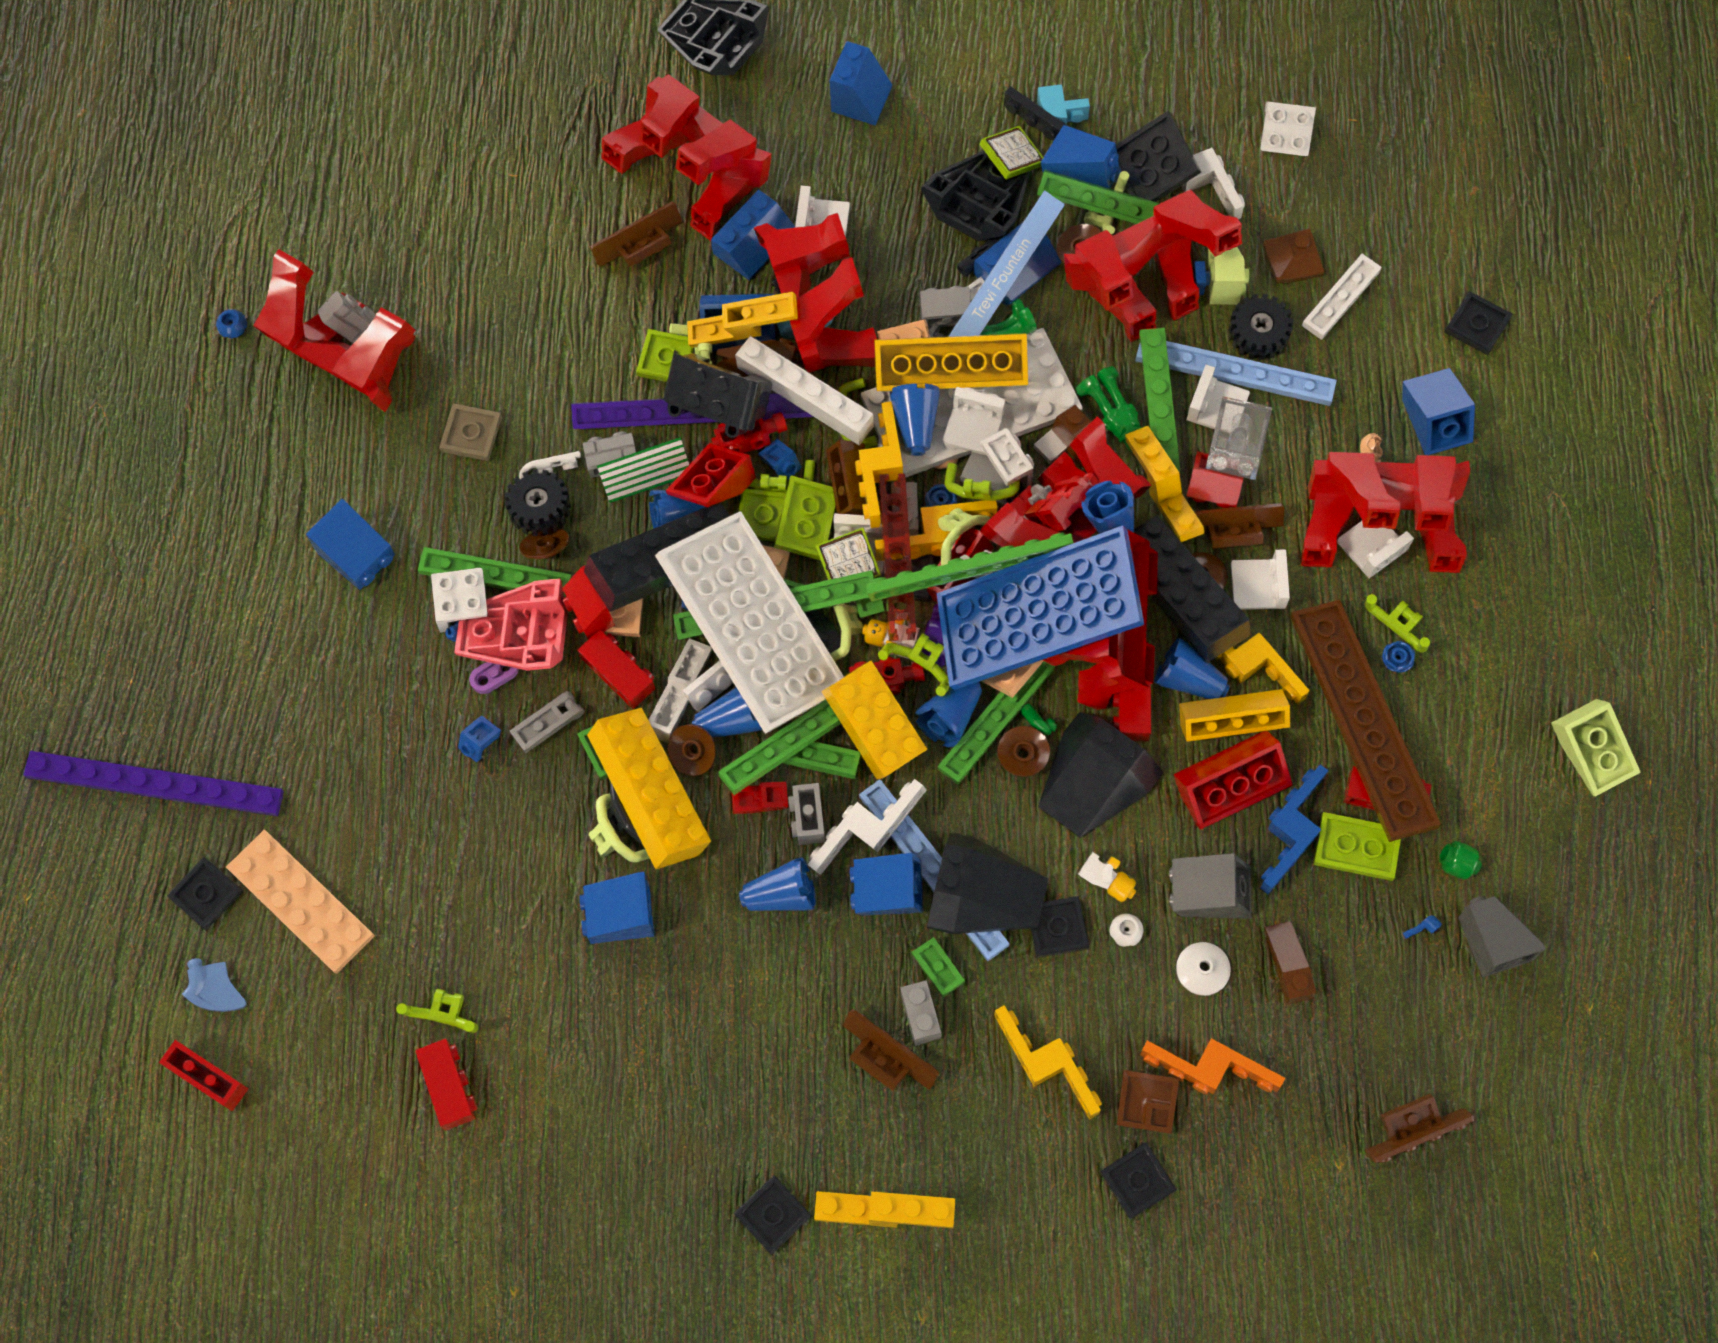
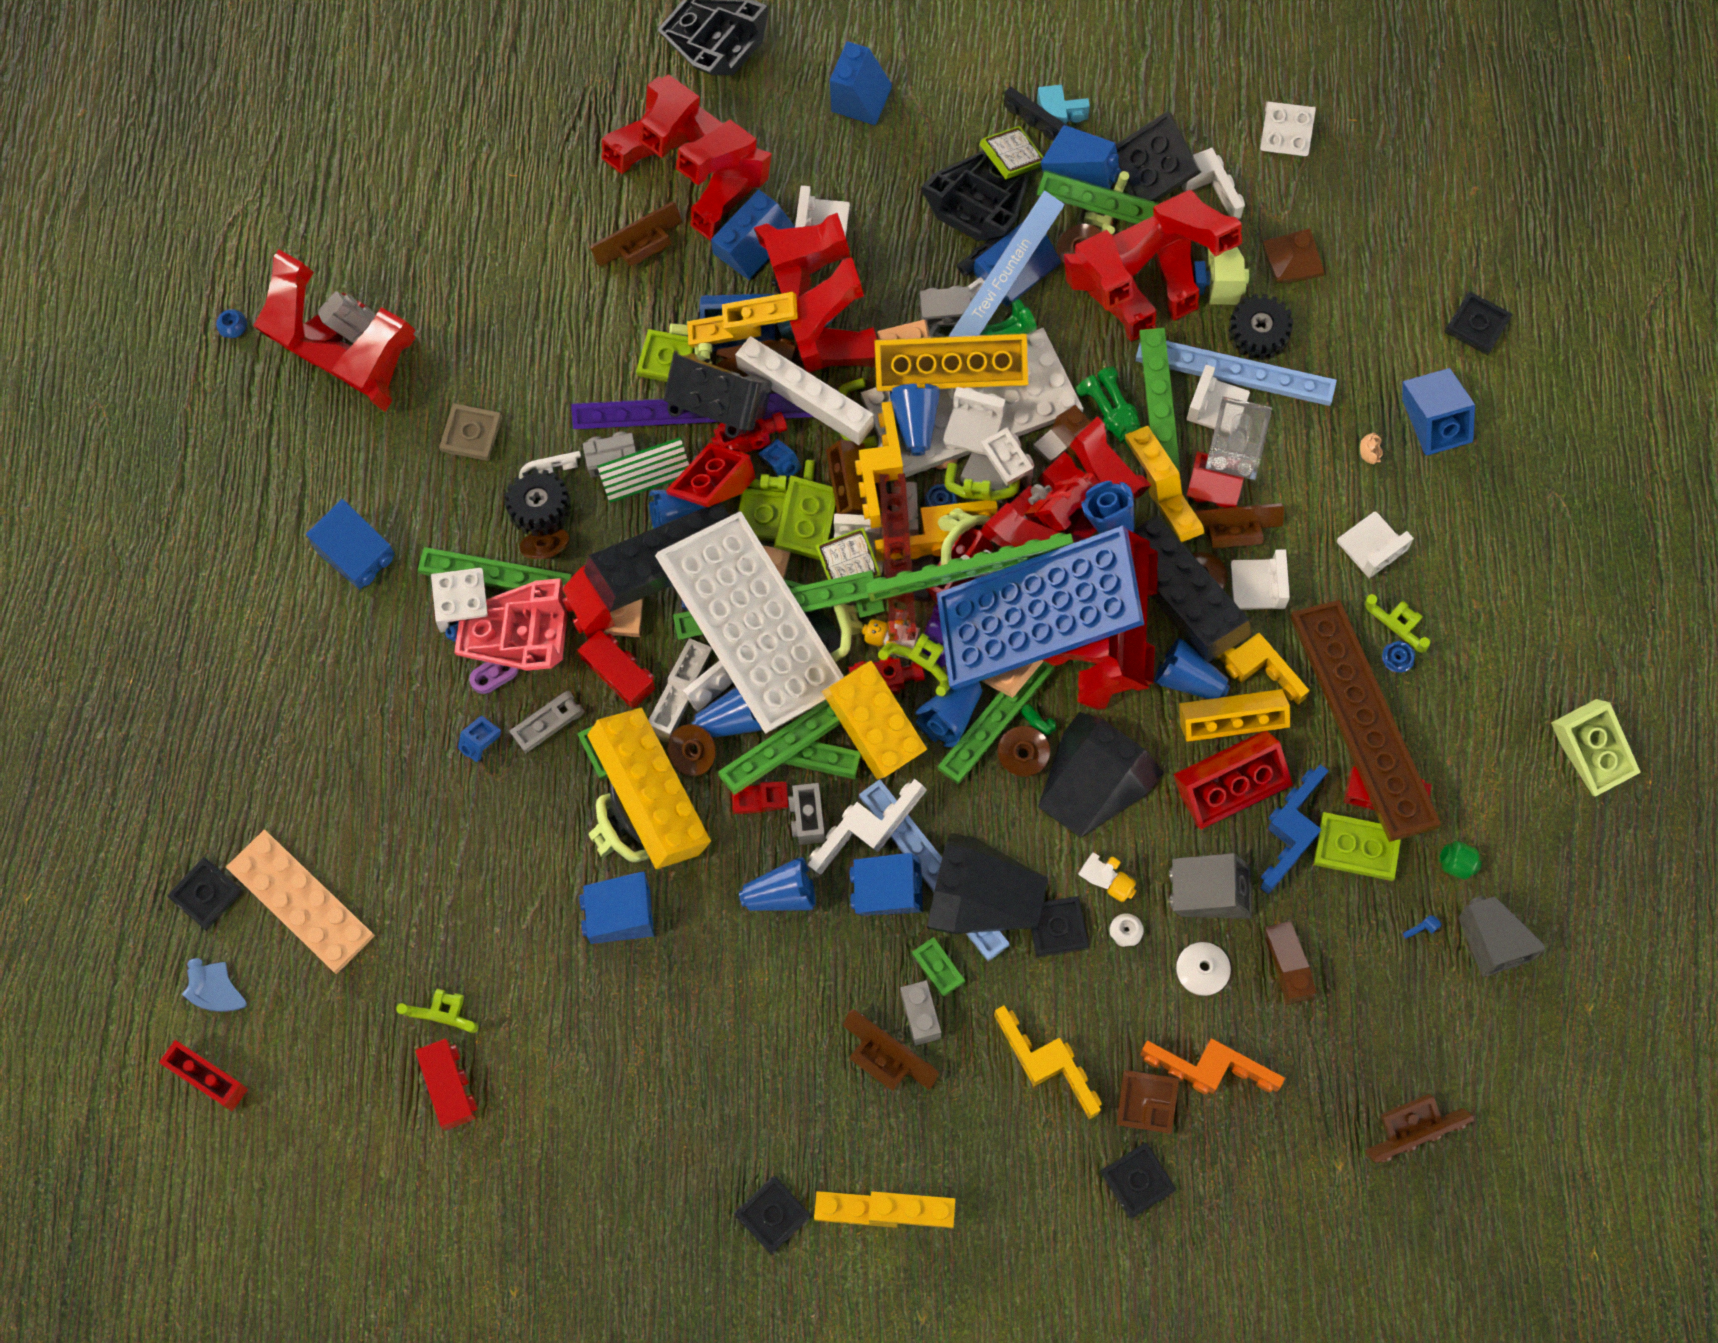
(153, 783): dark purple plate -> none
(1133, 713): red brick -> none
(1341, 296): white plate -> none
(1378, 495): red animal -> none

